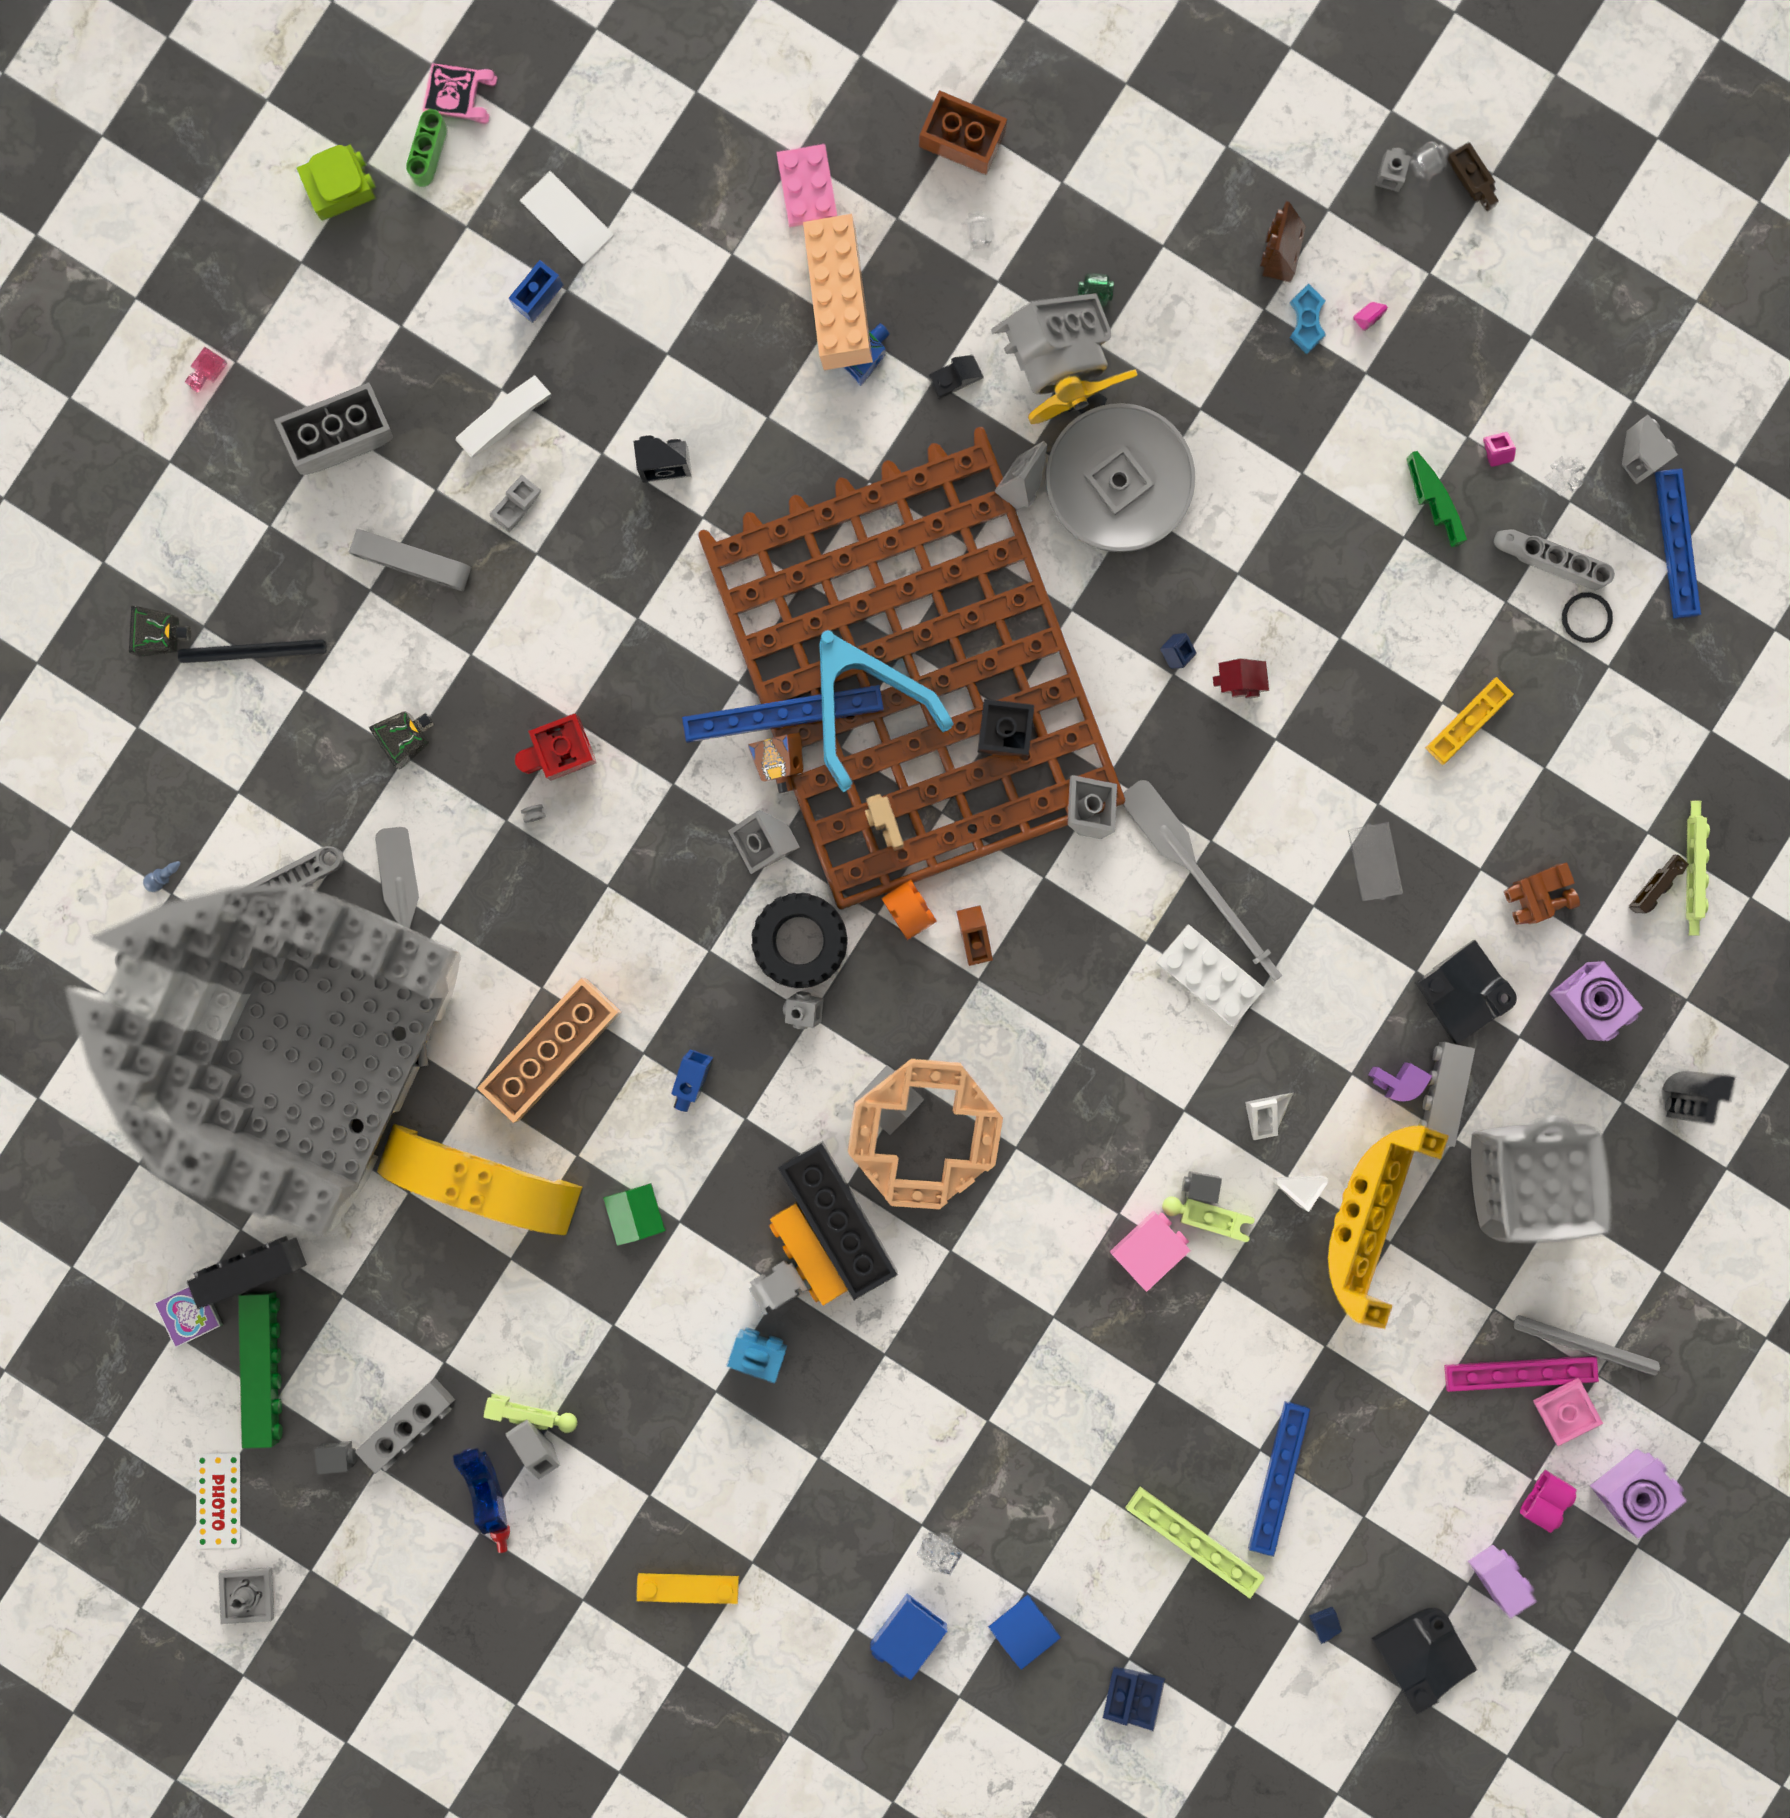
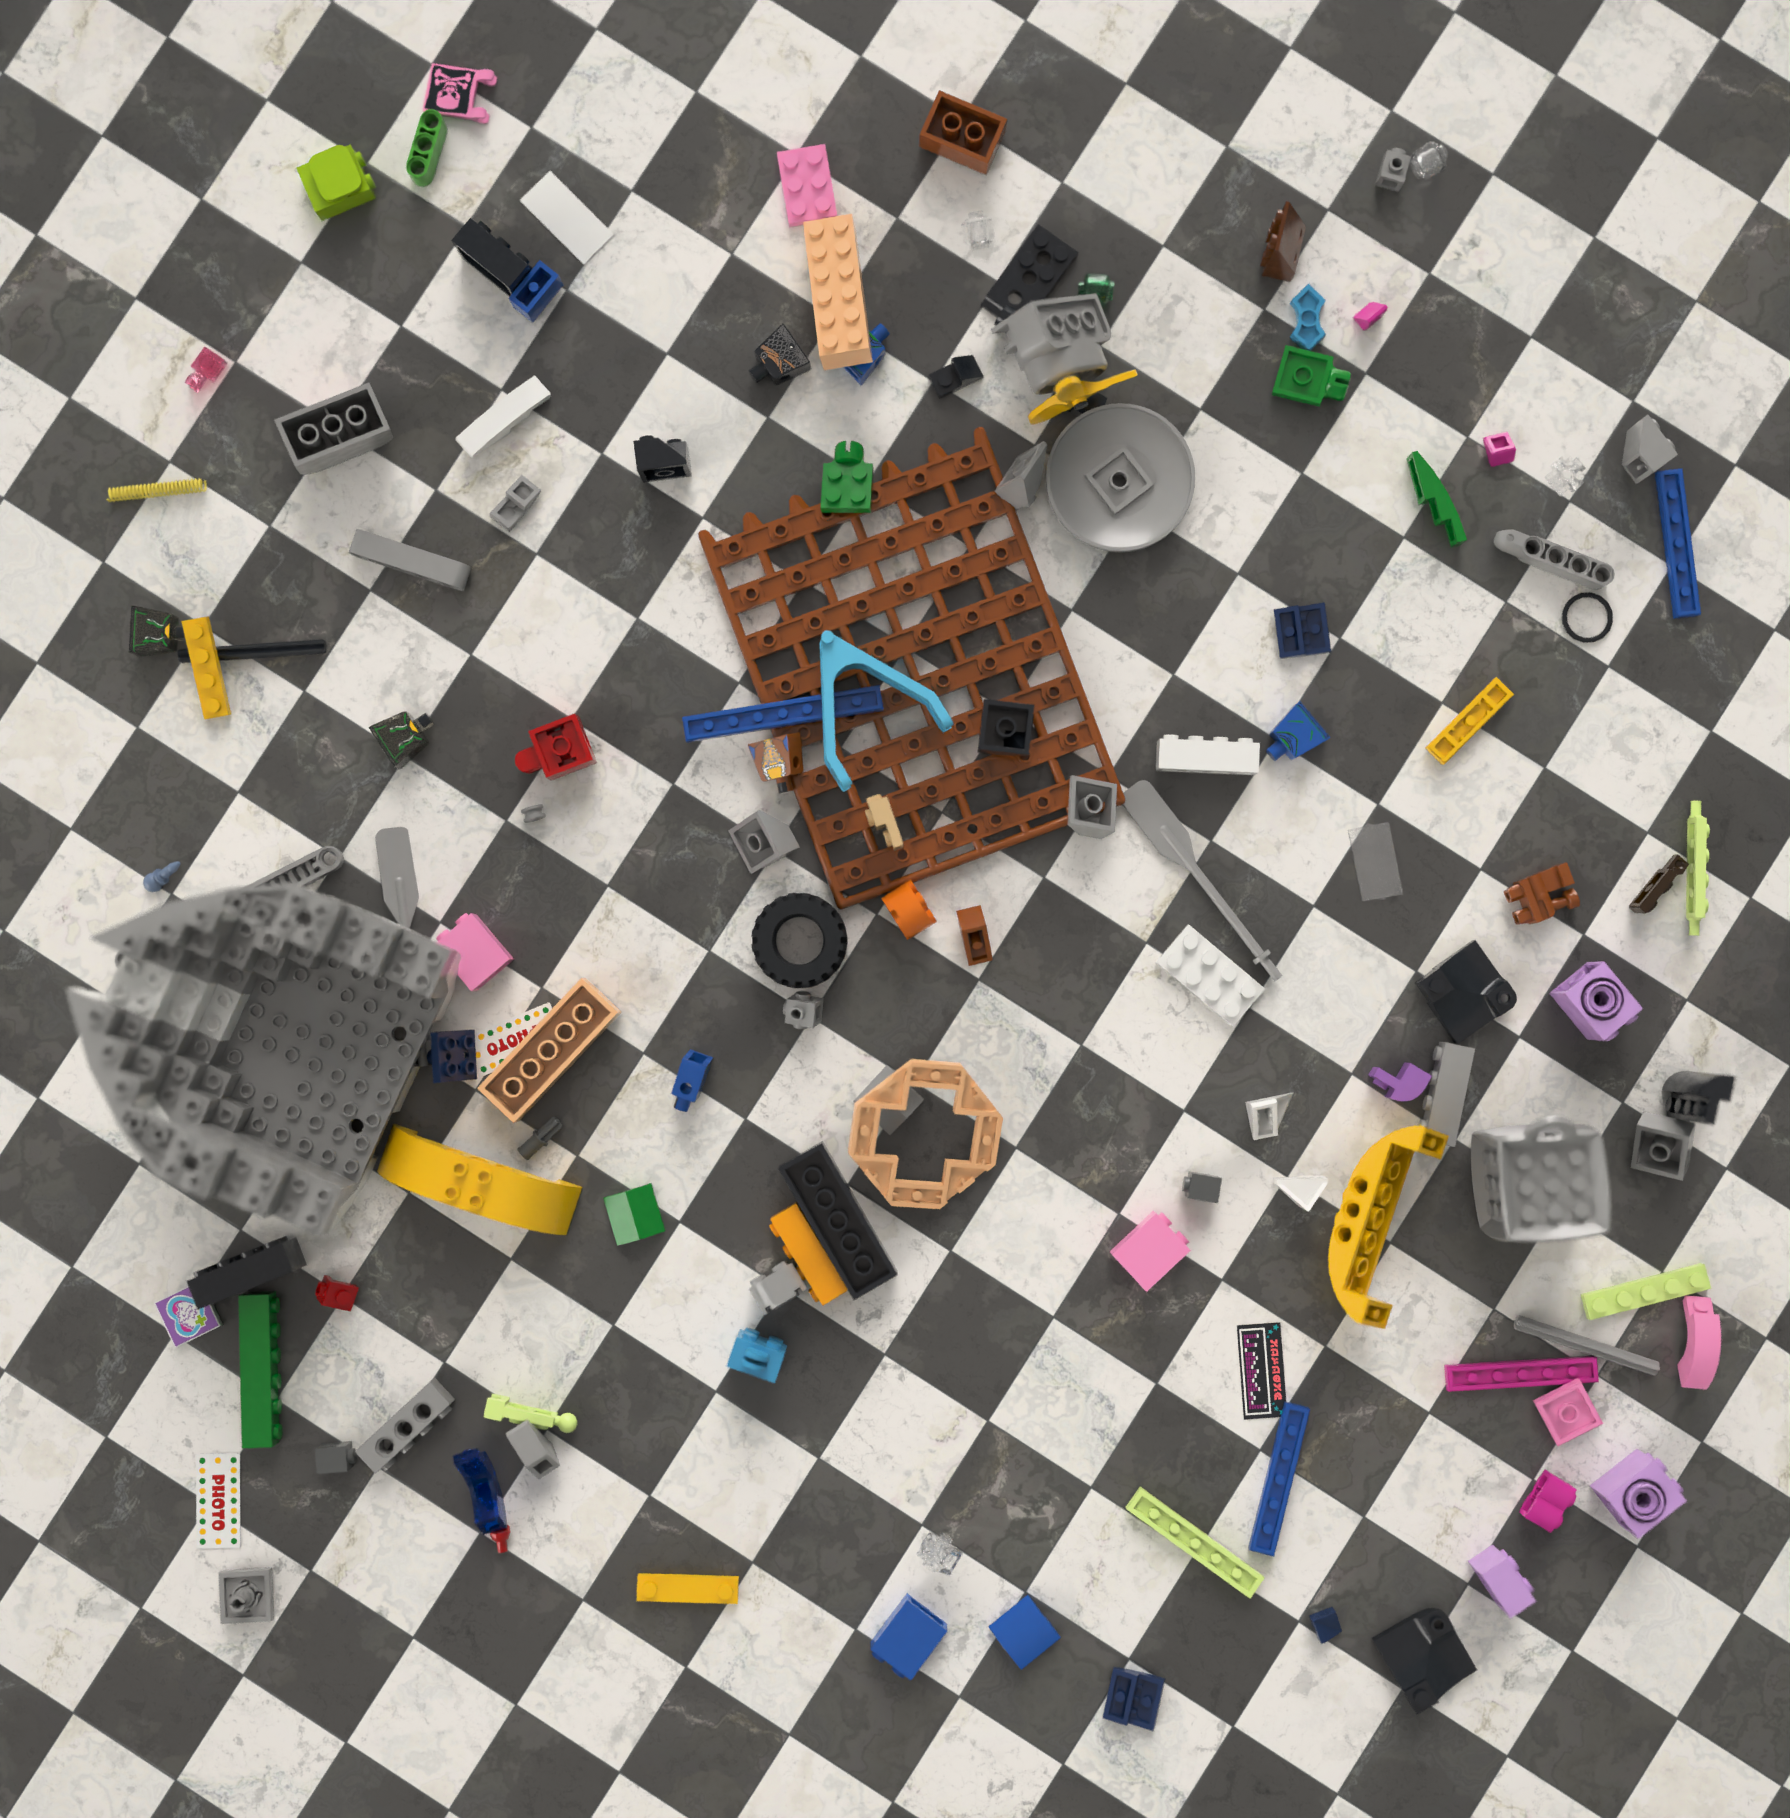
(153, 488): none -> light yellow piece
(206, 667): none -> yellow plate
(336, 1293): none -> red bracket
(448, 1056): none -> dark blue plate
(479, 950): none -> bright pink brick
(491, 256): none -> black piece
(499, 1040): none -> white sticker
(540, 1138): none -> dark grey axle
(779, 358): none -> torso
(847, 481): none -> green plate
(1024, 263): none -> black hinge
(1178, 650): dark blue slope -> none
(1207, 756): none -> white brick
(1208, 1217): yellowish green plate -> none
(1242, 678): dark red brick -> none
(1261, 1370): none -> black sticker
(1296, 734): none -> blue torso
(1302, 630): none -> dark blue slope
(1309, 377): none -> green plate
(1474, 175): dark brown hinge -> none
(1645, 1291): none -> yellowish green plate
(1663, 1145): none -> light grey slope
(1703, 1343): none -> bright pink arch

